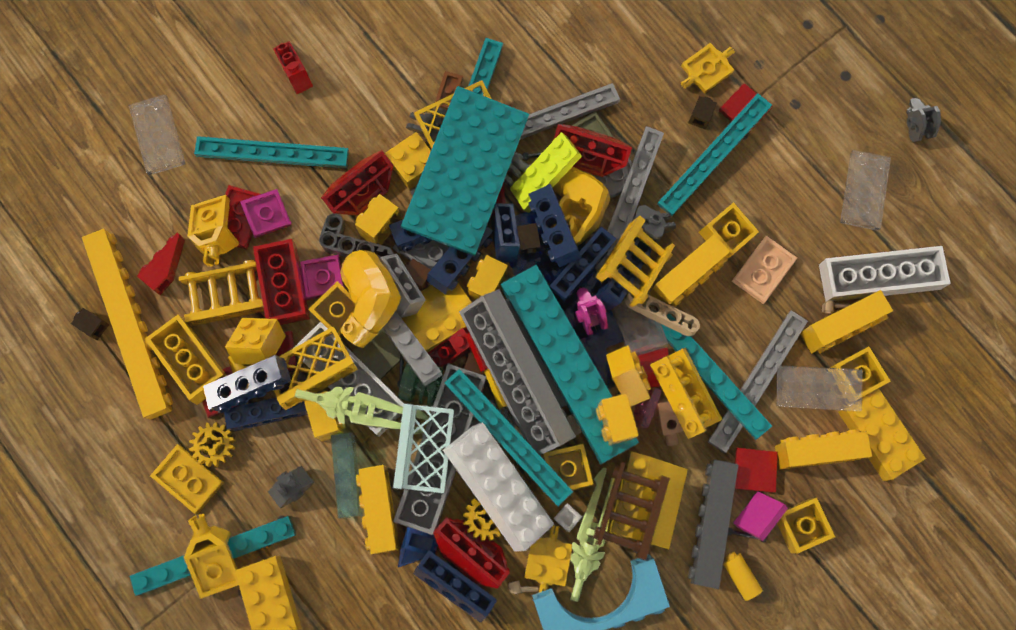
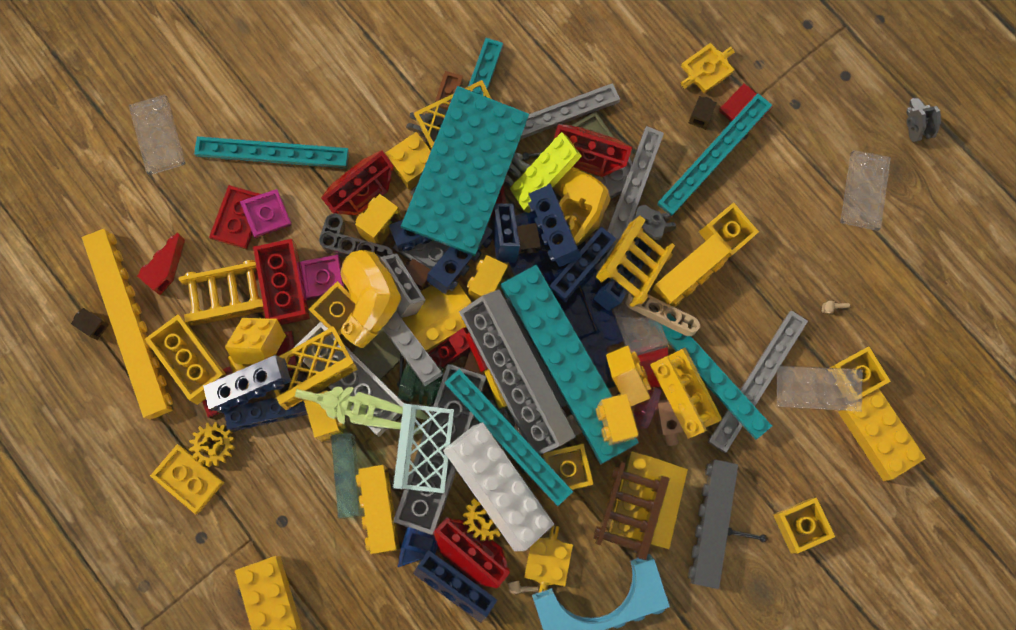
(209, 229): yellow plate -> none
(210, 558): yellow plate -> none
(239, 546): teal plate -> none
(290, 486): dark grey hinge -> none
(293, 67): red slope -> none
(567, 517): white tile -> none
(585, 555): yellowish green sword -> none
(590, 311): dark pink hinge -> none
(742, 576): yellow brick -> none
(756, 470): red tile -> none
(760, 515): dark pink tile -> none
(764, 269): light nougat tile -> none
(823, 450): yellow brick -> none
(847, 323): yellow brick -> none
(885, 271): white brick -> none

